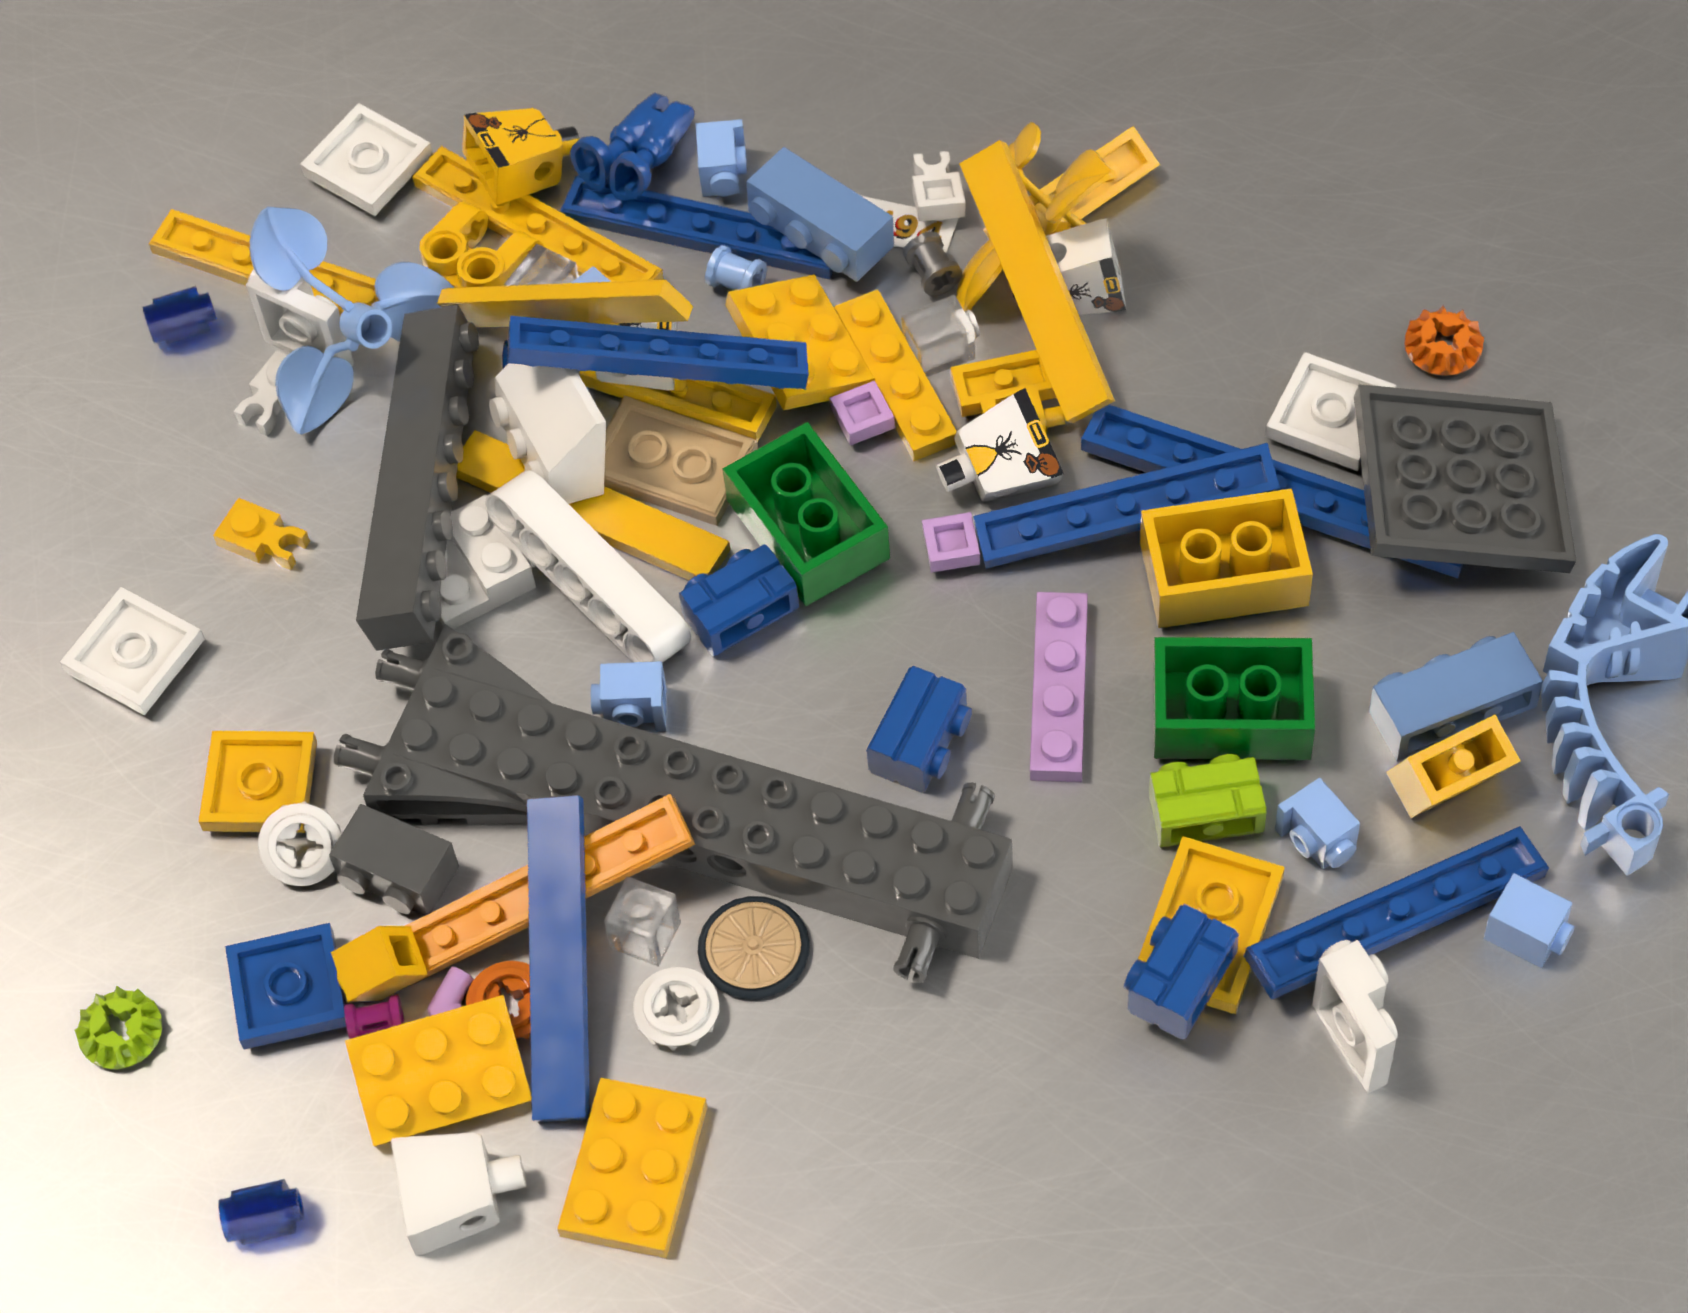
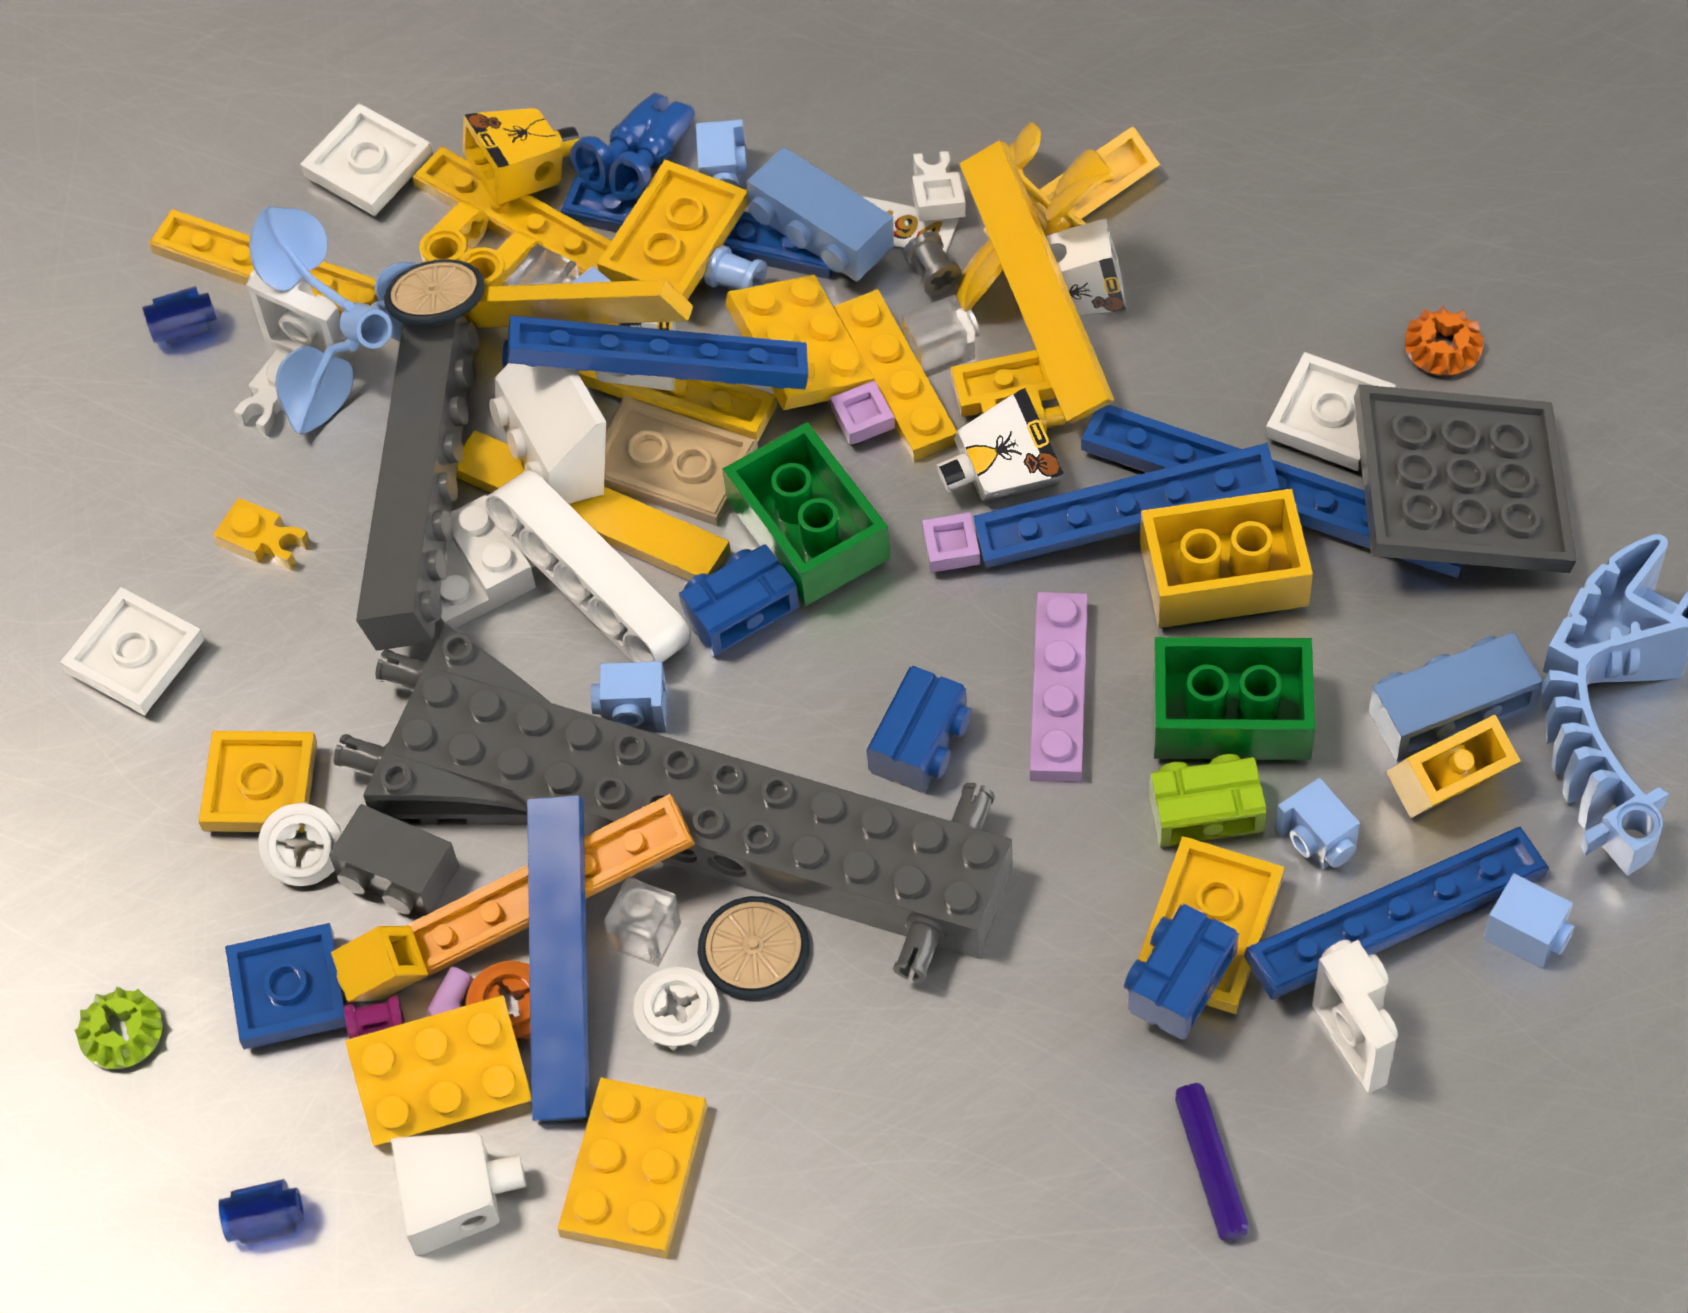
(434, 292): none -> tan wheel
(674, 228): none -> yellow plate
(1211, 1162): none -> dark purple axle

